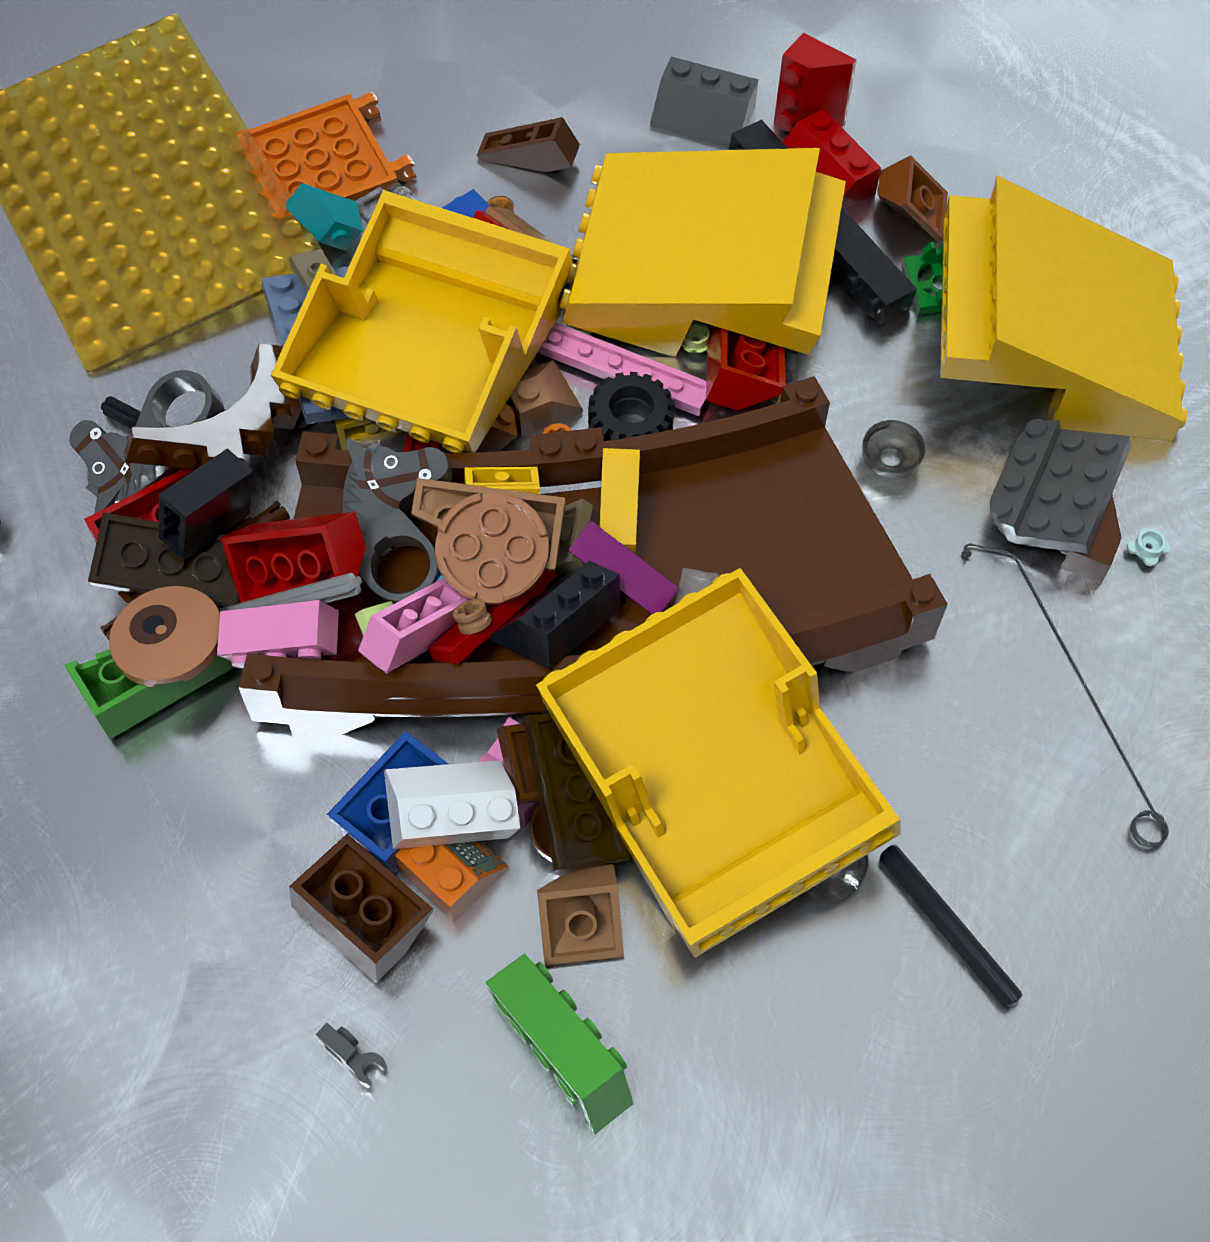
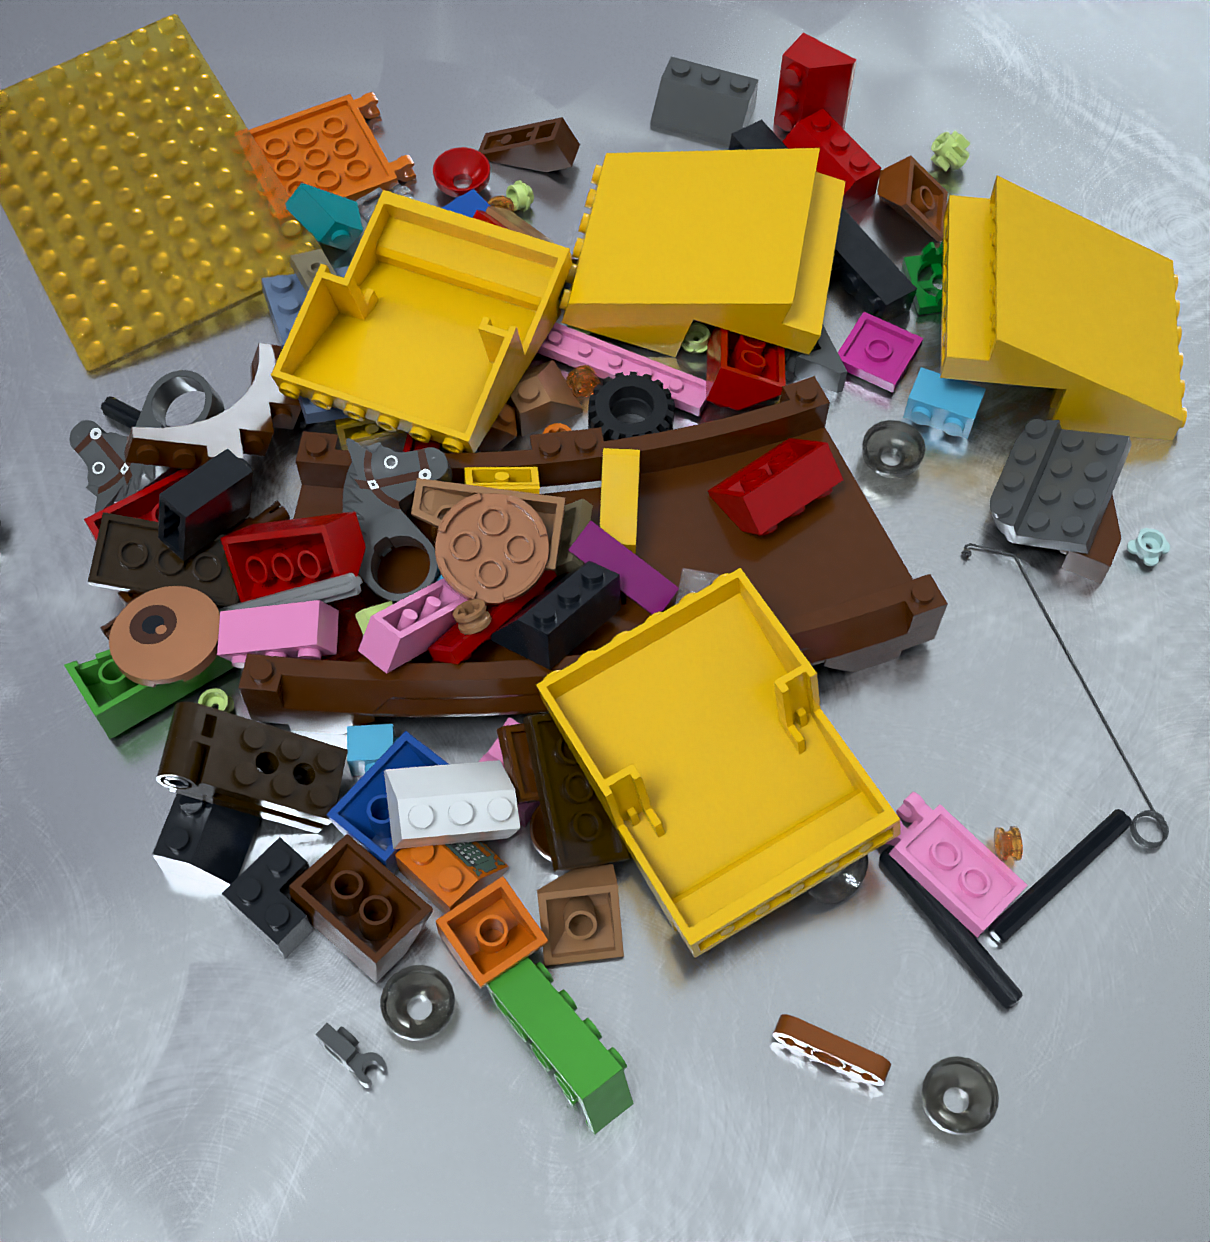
(205, 841): none -> black slope
(217, 697): none -> yellowish green plate
(217, 760): none -> dark brown hinge
(264, 901): none -> black brick
(367, 745): none -> medium azure brick
(416, 983): none -> clear smoke piece
(461, 164): none -> red piece
(490, 932): none -> orange slope
(520, 195): none -> yellowish green plate
(582, 381): none -> clear orange bush
(777, 485): none -> red slope
(823, 364): none -> dark grey slope
(832, 1049): none -> dark orange beam
(879, 351): none -> dark pink plate
(944, 403): none -> medium azure brick
(950, 151): none -> yellowish green gear
(953, 865): none -> bright pink tile
(972, 1081): none -> clear smoke piece
(1008, 843): none -> clear orange bush
(1059, 876): none -> black axle

